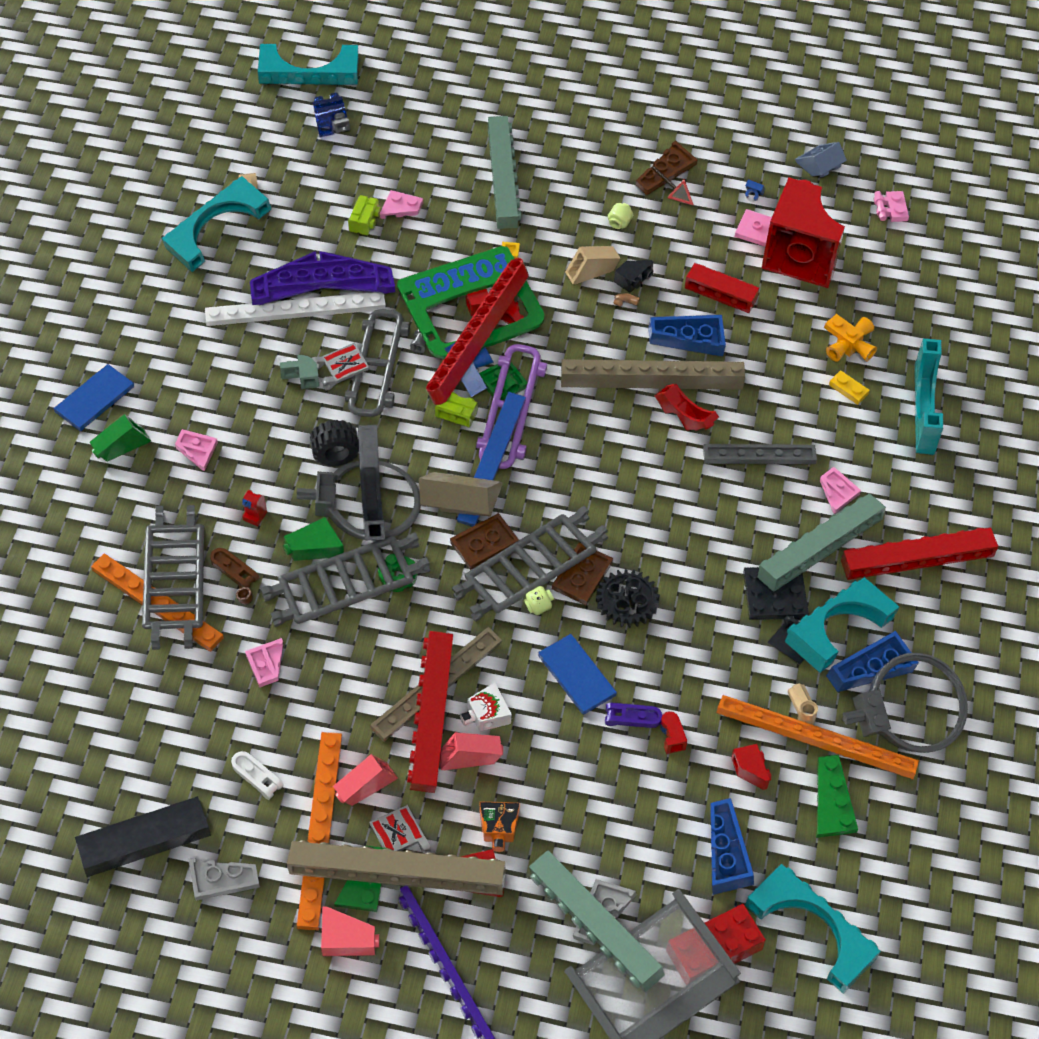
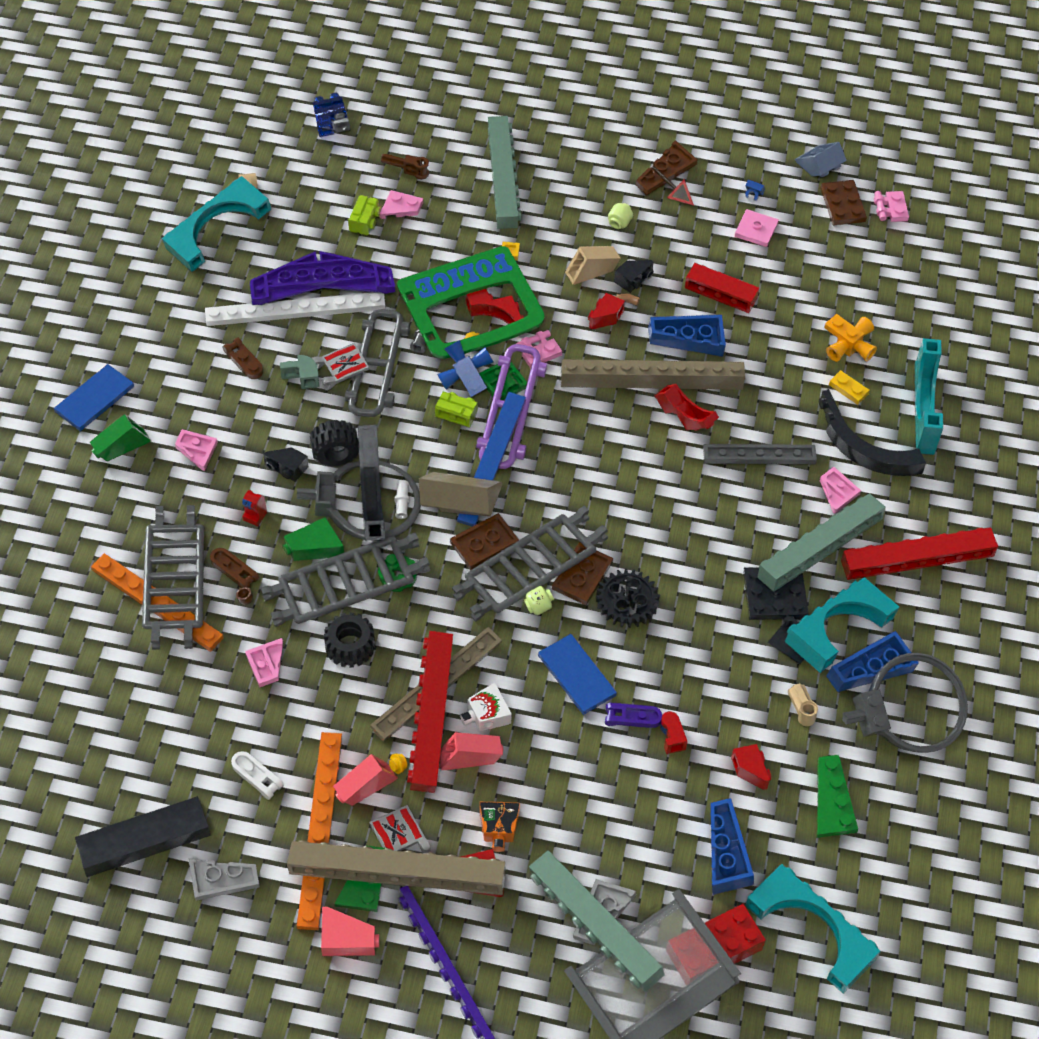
(243, 359): none -> reddish brown plate
(287, 462): none -> black slope
(340, 71): teal arch -> none
(349, 653): none -> black tyre
(398, 763): none -> yellow plate
(402, 499): none -> white pin
(411, 164): none -> reddish brown connector
(477, 331): red beam -> none
(547, 349): none -> bright pink plate
(607, 312): none -> red slope
(802, 236): red brick -> none
(818, 737): orange plate -> none
(843, 202): none -> reddish brown plate
(863, 453): none -> black arch

